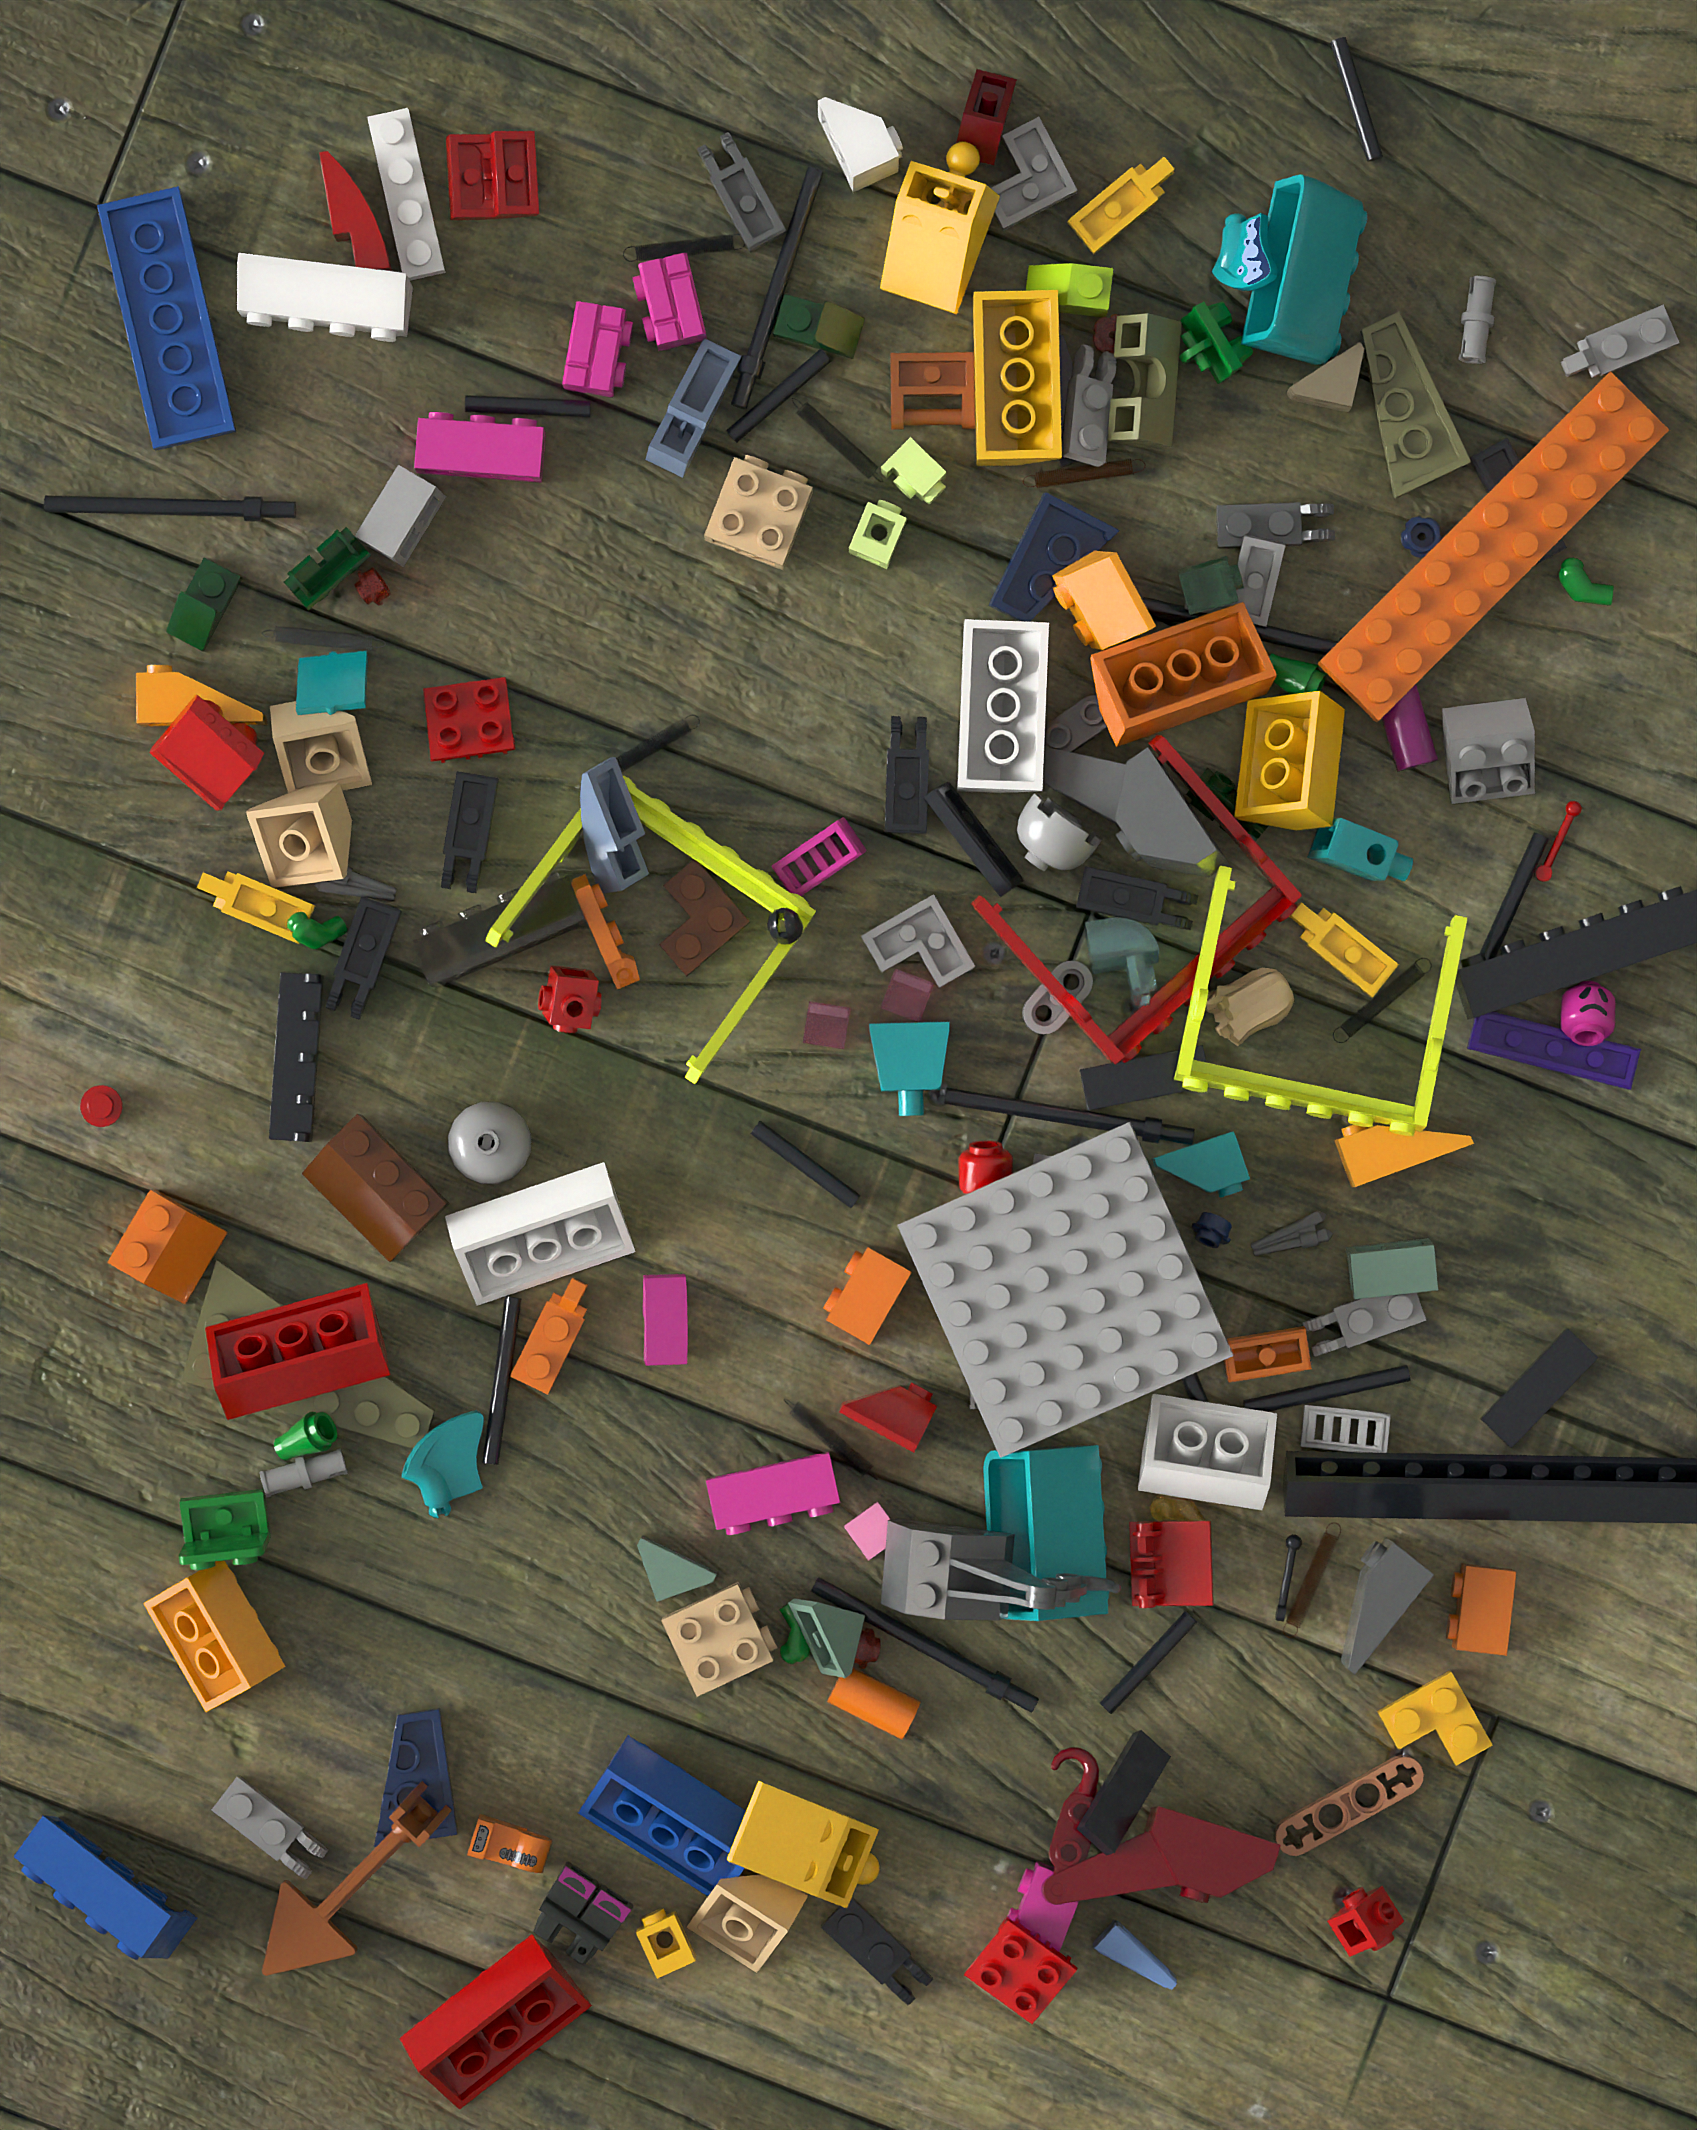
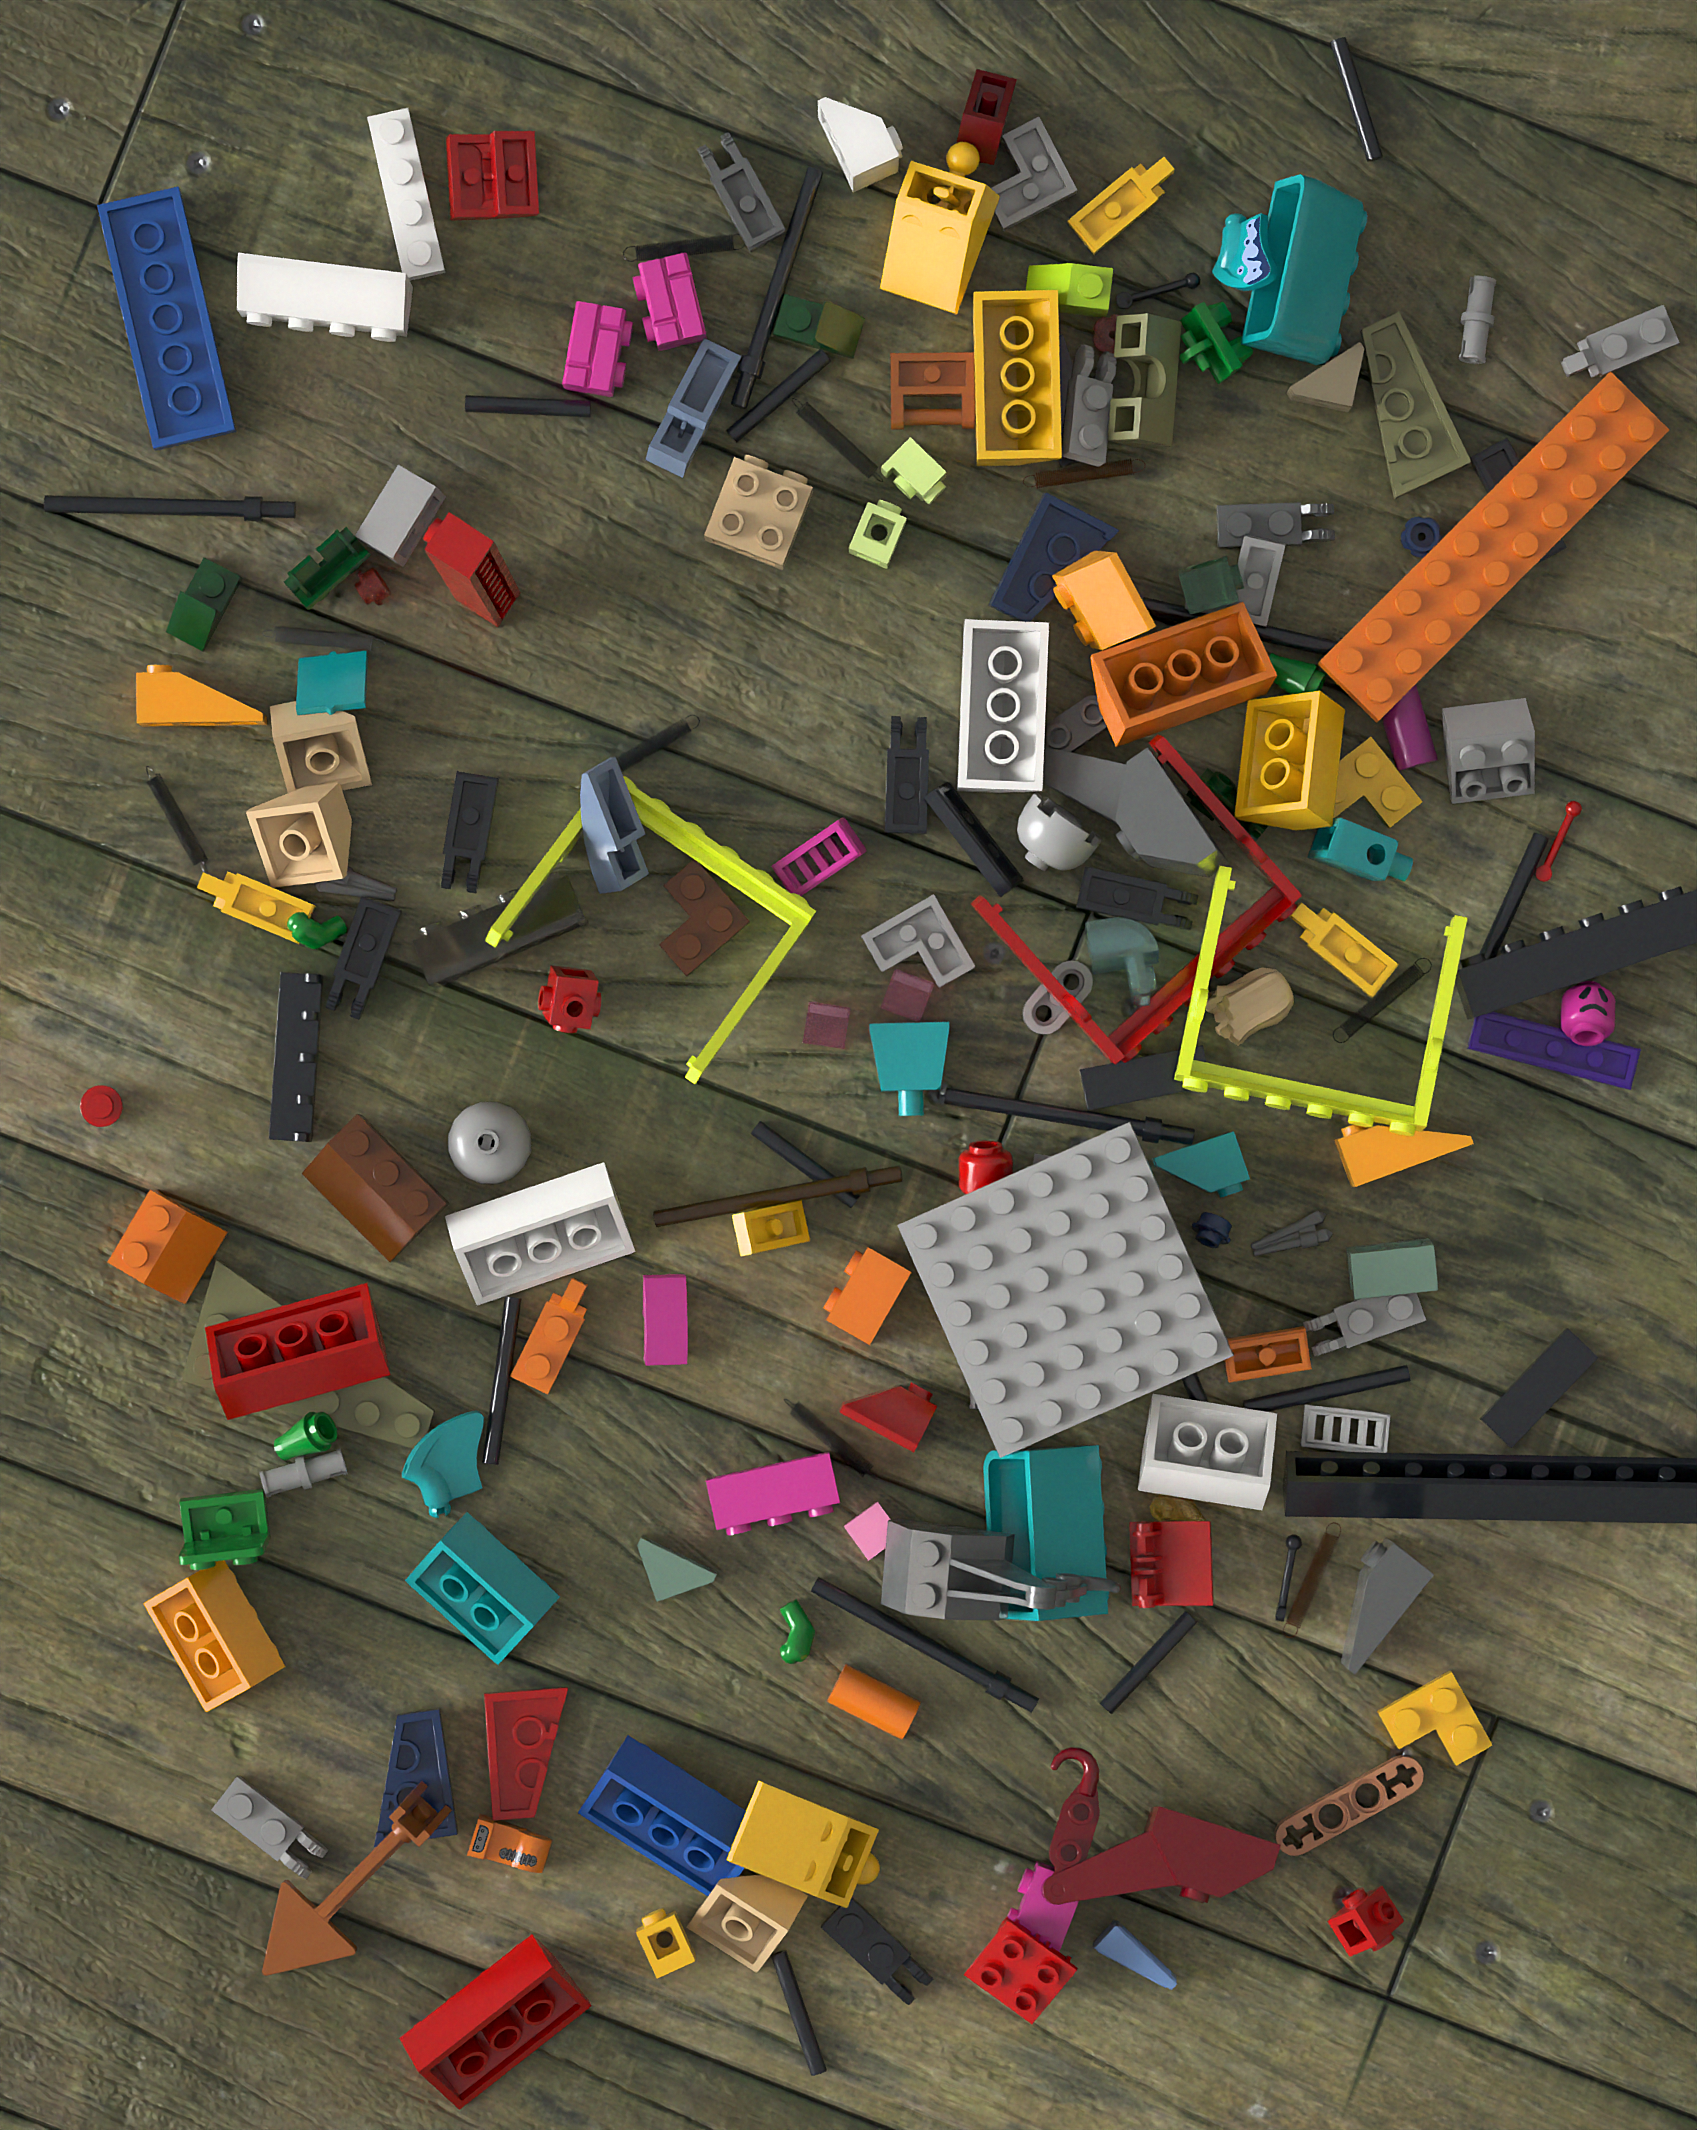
(102, 1890): blue wedge -> none
(168, 808): none -> black piece
(208, 751): red slope -> none
(352, 217): red slope -> none
(468, 719): red hinge -> none
(471, 568): none -> red brick
(480, 448): dark pink brick -> none
(482, 1588): none -> teal slope
(519, 1745): none -> red wing
(594, 1926): pearl dark grey hips -> none
(607, 935): orange hinge -> none
(719, 1638): tan brick -> none
(771, 1228): none -> yellow slope
(792, 924): black hinge -> none
(798, 2013): none -> black piece
(830, 1634): sand green slope -> none
(858, 1181): none -> dark brown bar
(868, 1648): clear red plate -> none
(1123, 1792): black tile -> none
(1125, 300): none -> black hinge
(1373, 776): none -> yellow plate
(1482, 1609): orange brick -> none
(1580, 586): green arm -> none

